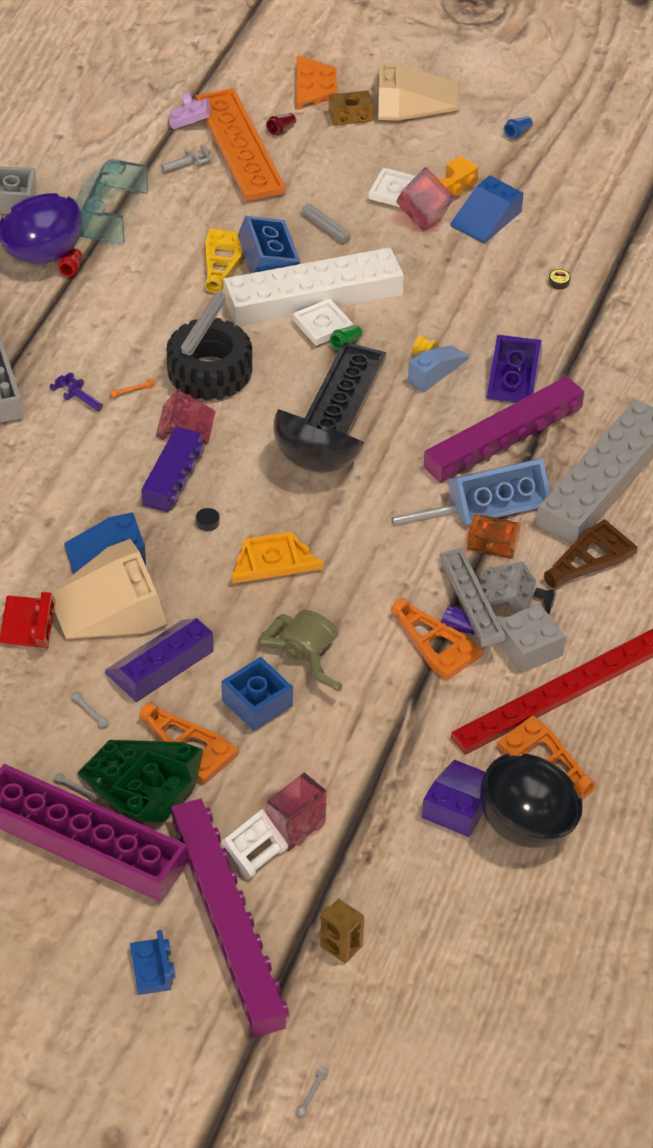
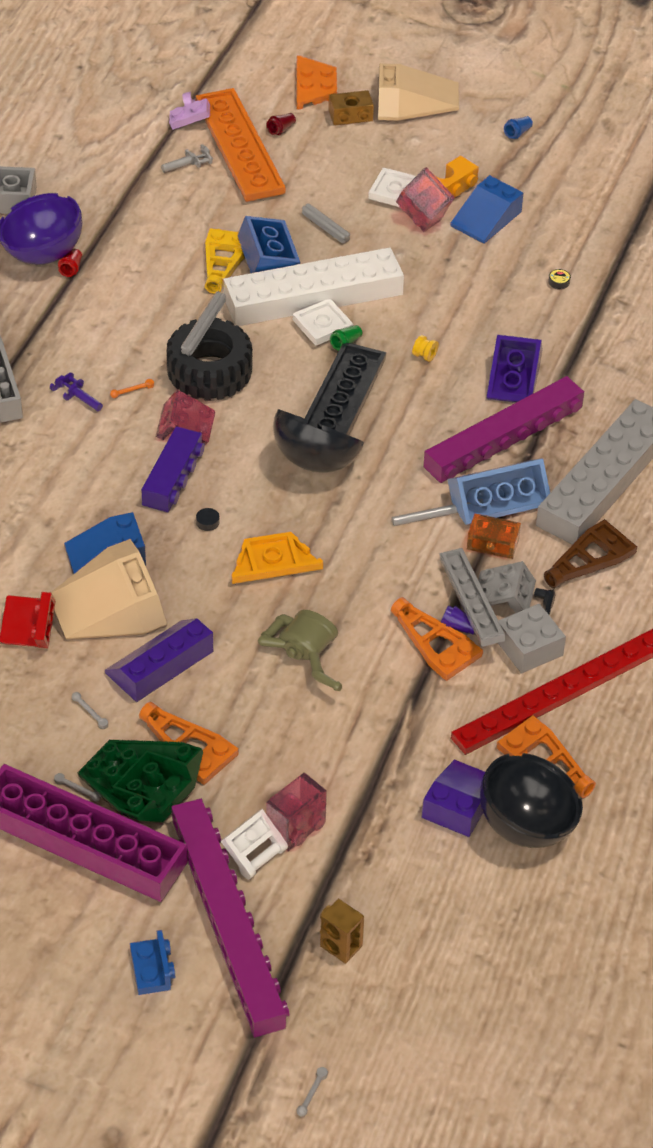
(113, 174): clear light blue windscreen -> none
(257, 693): blue brick -> none
(433, 366): medium blue slope -> none

